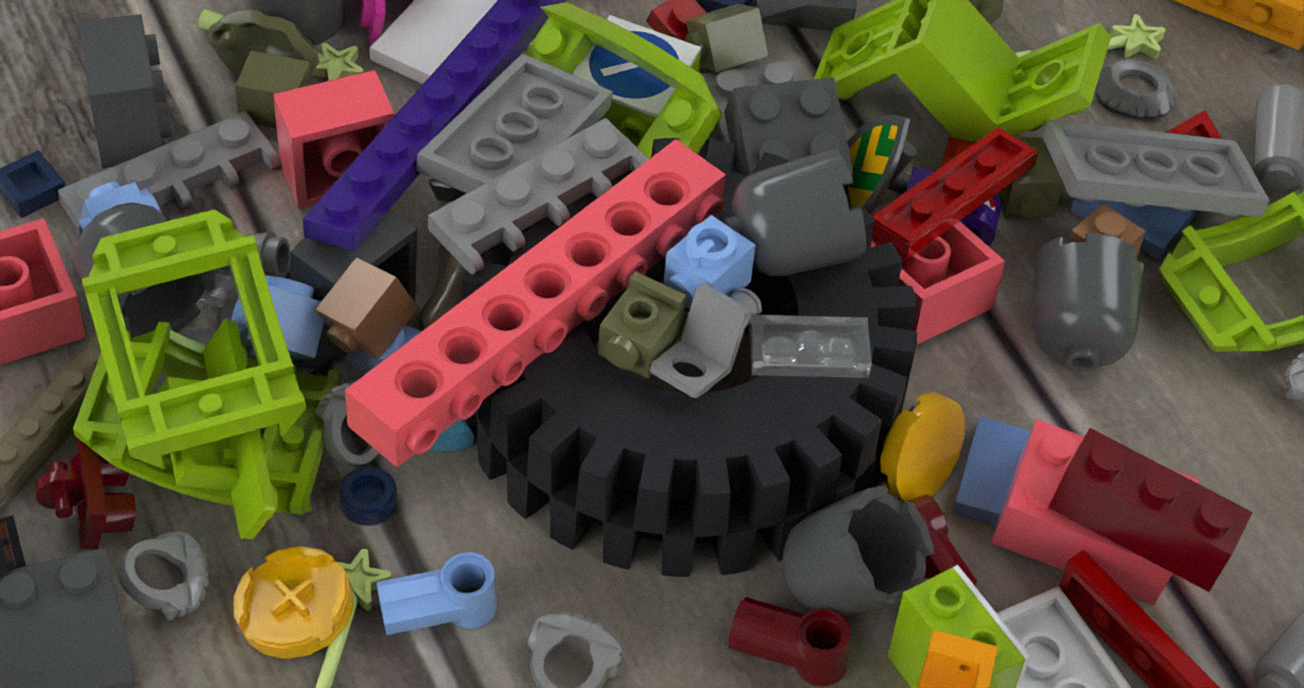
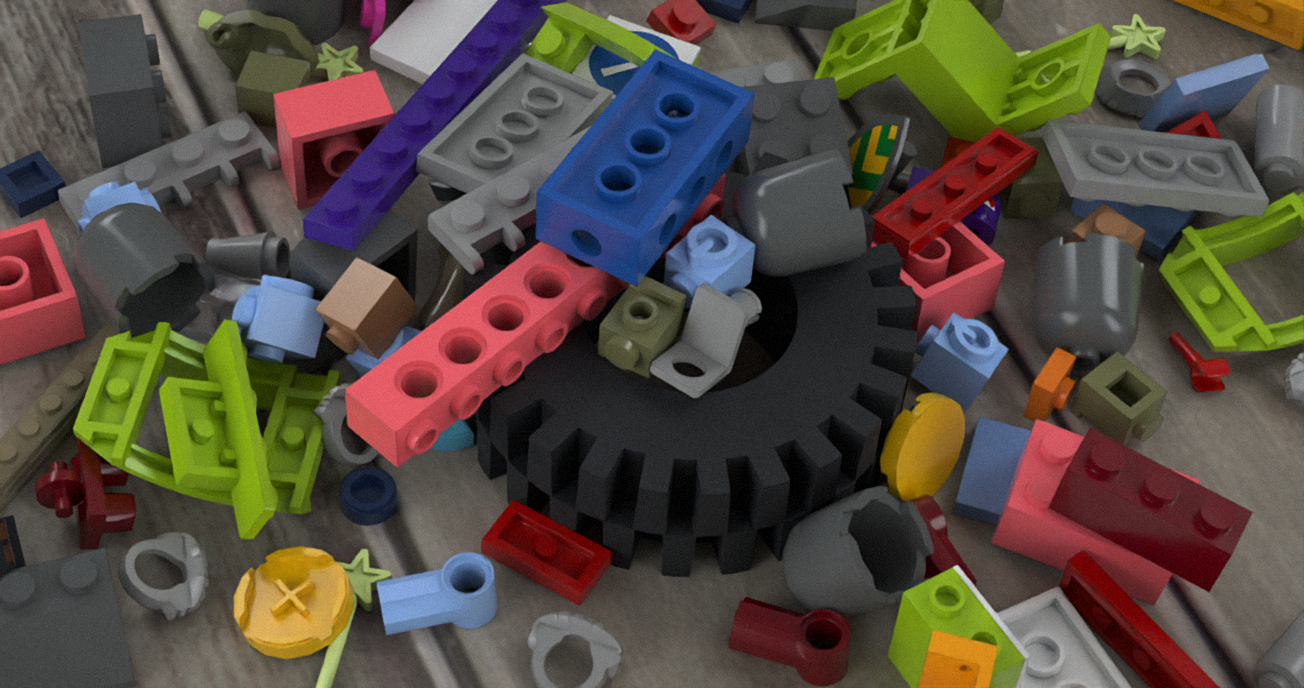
(207, 408): lime wedge -> none
(546, 552): none -> red plate
(588, 197): none -> blue brick
(728, 37): olive brick -> none
(810, 346): clear plate -> none
(958, 359): none -> light blue brick
(1052, 386): none -> orange plate
(1120, 400): none -> olive brick
(1204, 374): none -> red hand
(1212, 89): none -> medium blue tile

